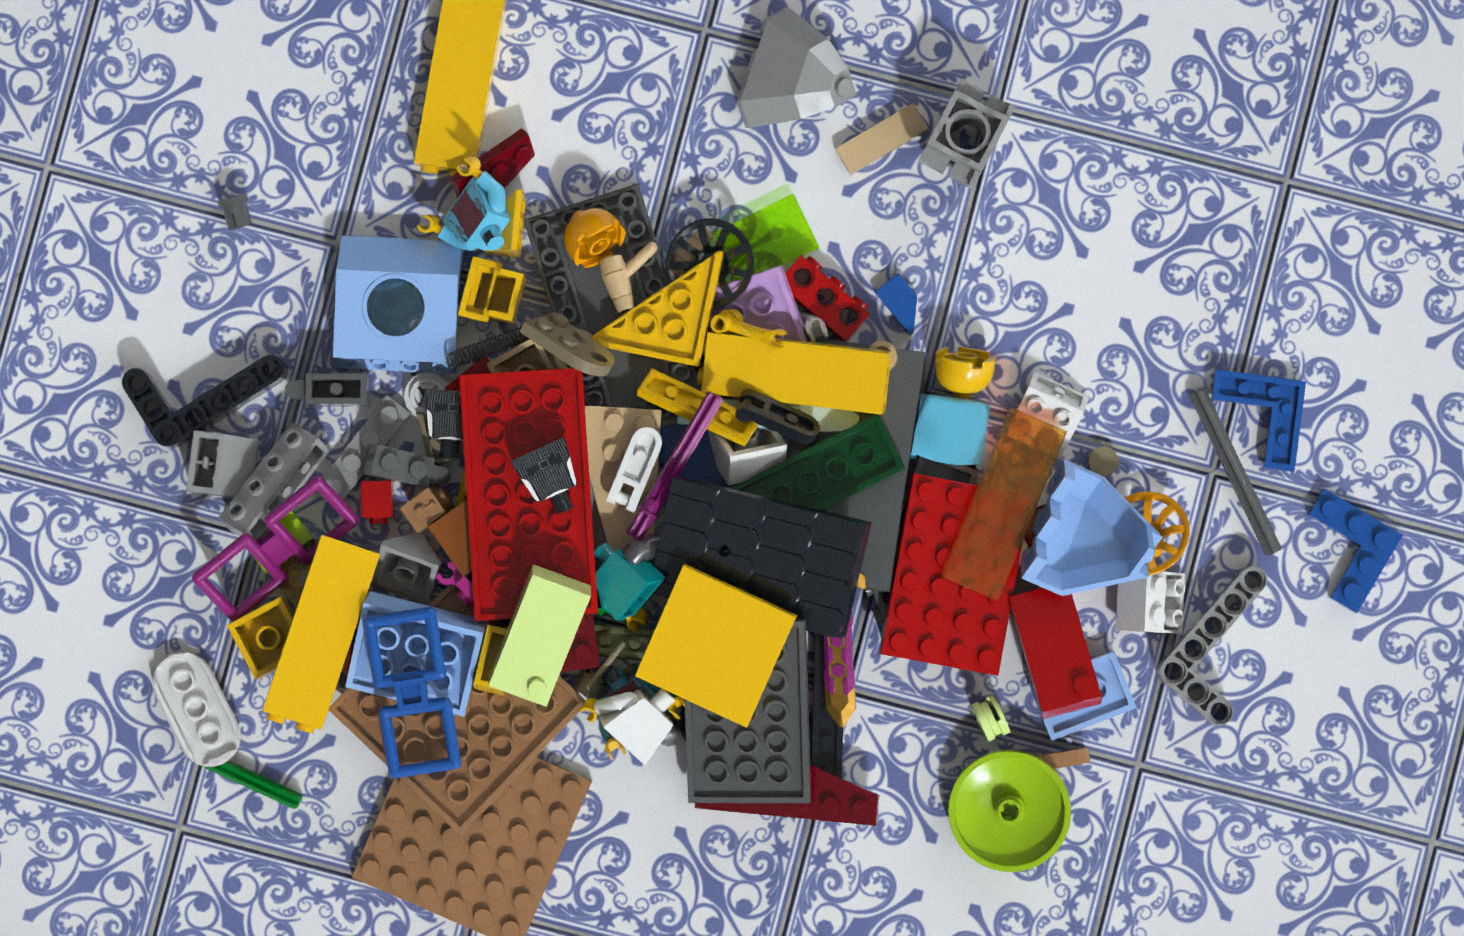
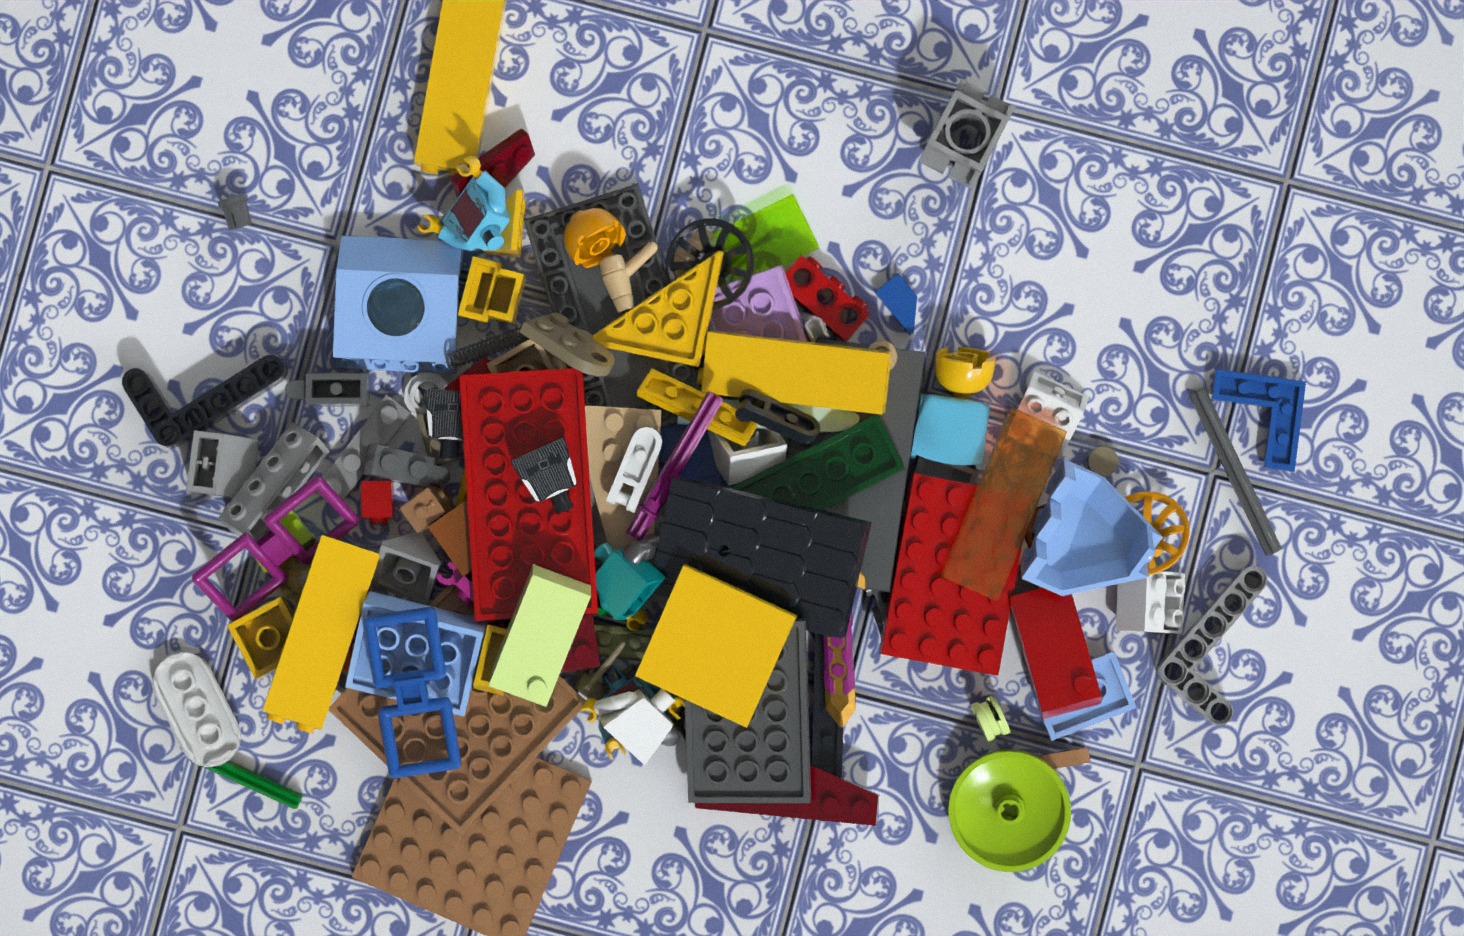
(732, 321): yellow brick -> none
(792, 73): light grey brick -> none
(881, 139): tan tile -> none
(1375, 548): blue plate -> none

